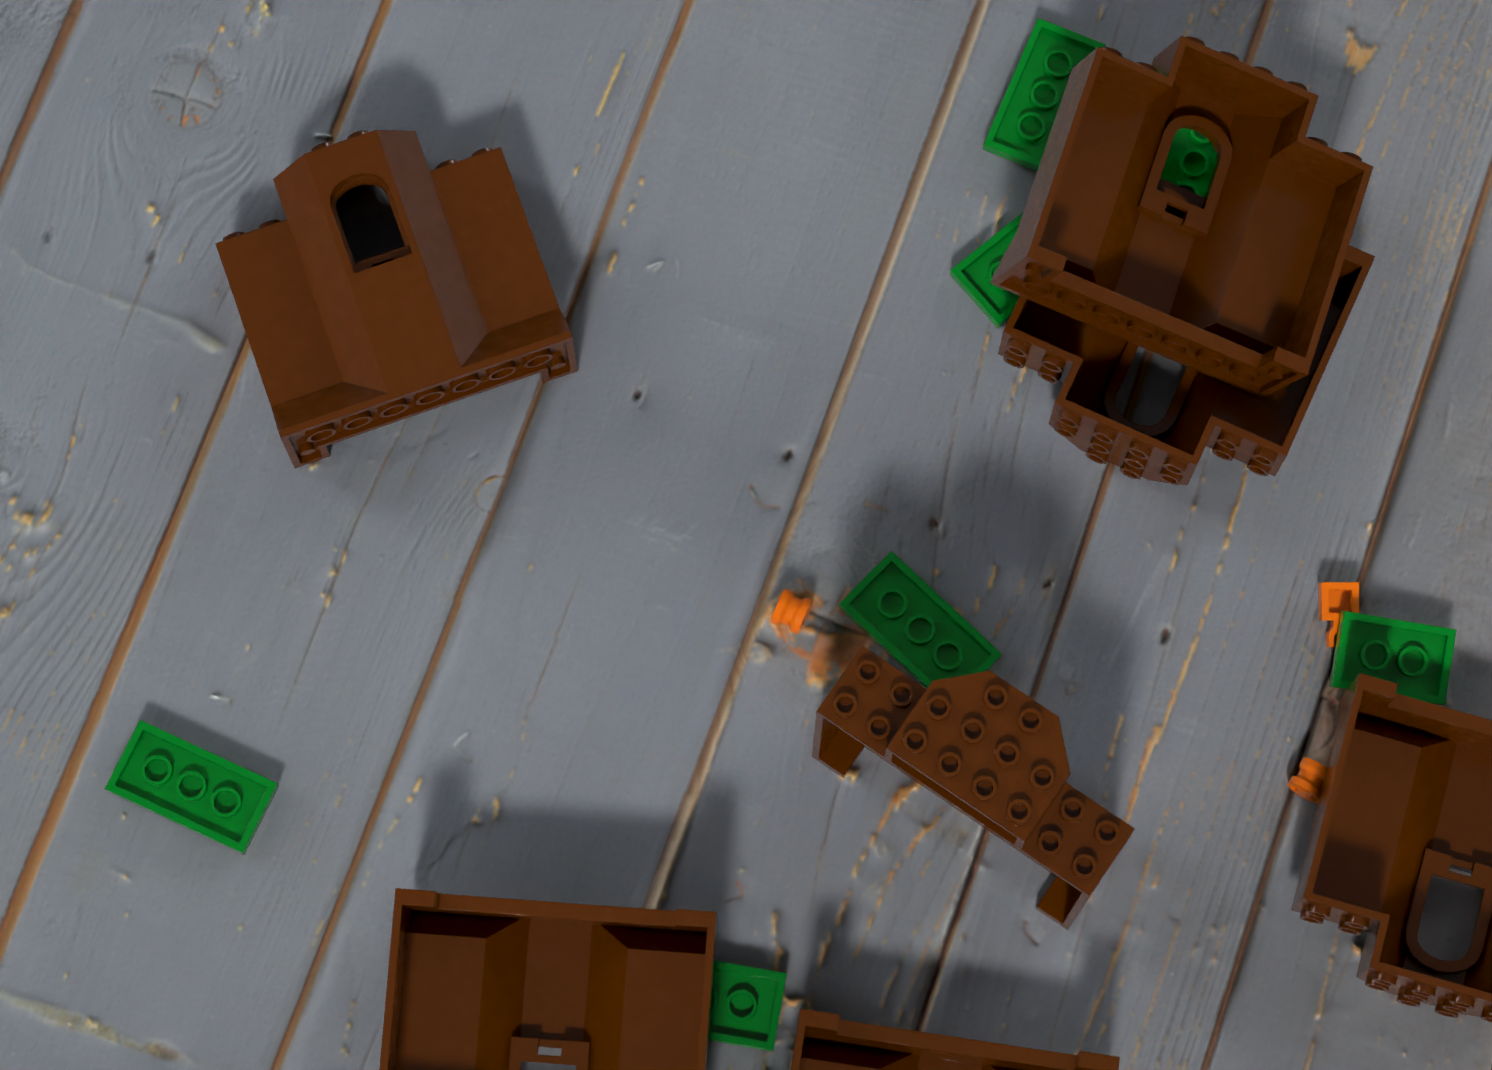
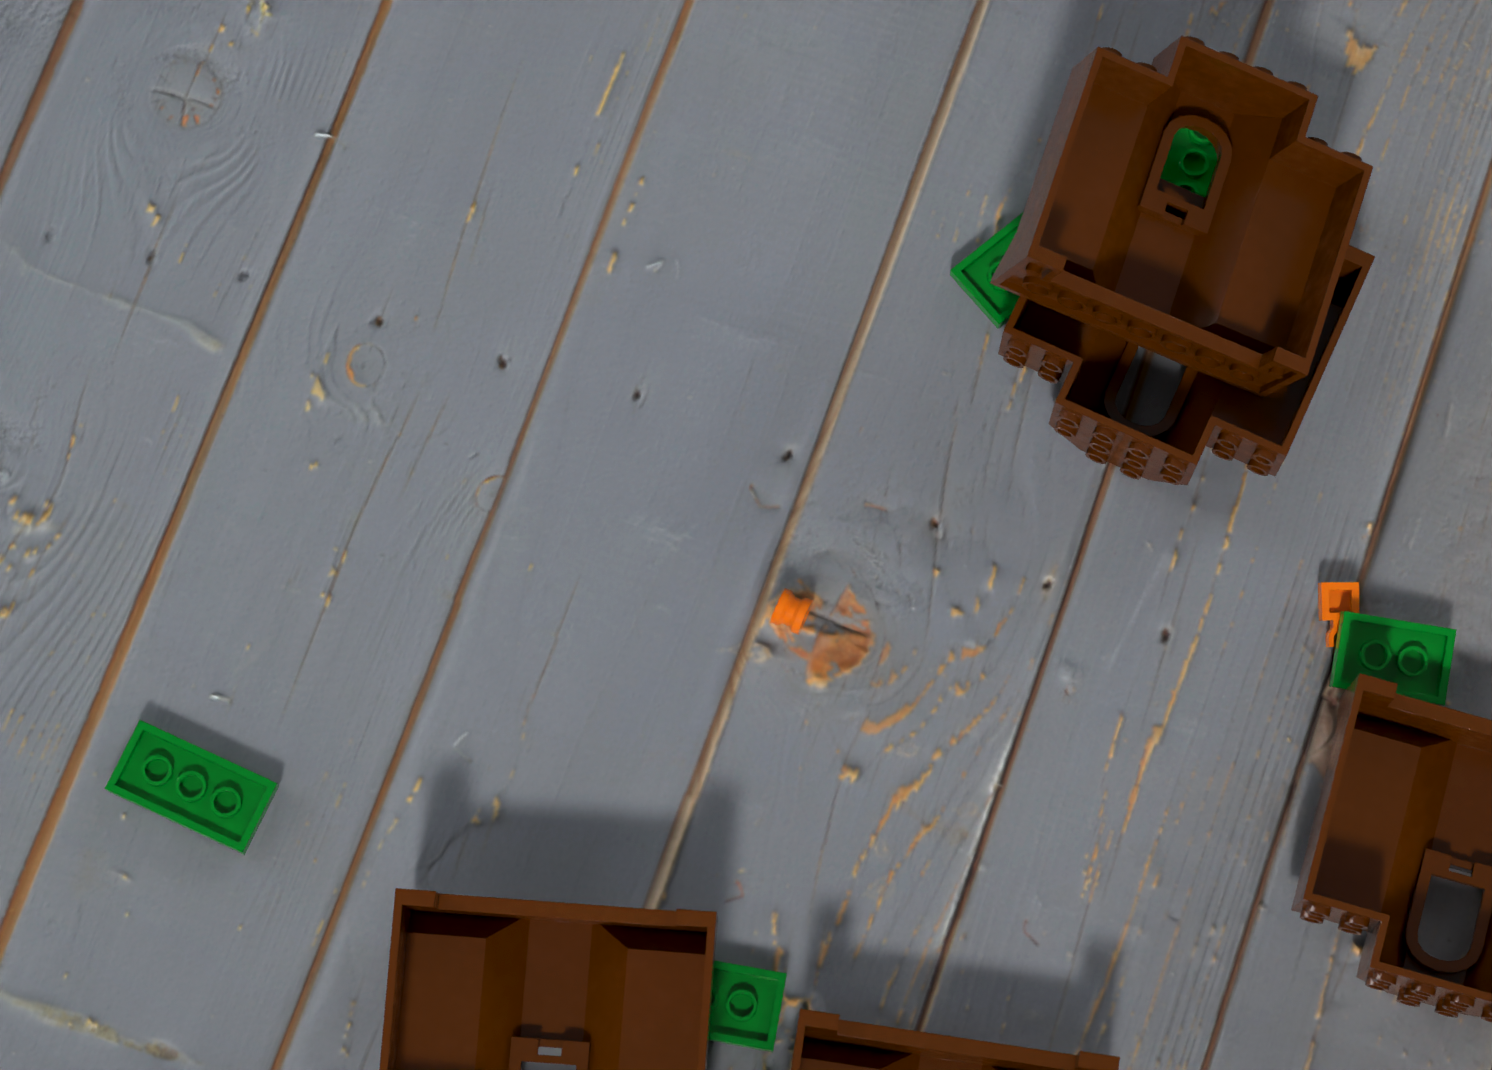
(405, 329): reddish brown panel -> none
(916, 624): green plate -> none
(984, 755): reddish brown panel -> none
(1036, 93): green plate -> none
(1308, 780): orange wheel -> none

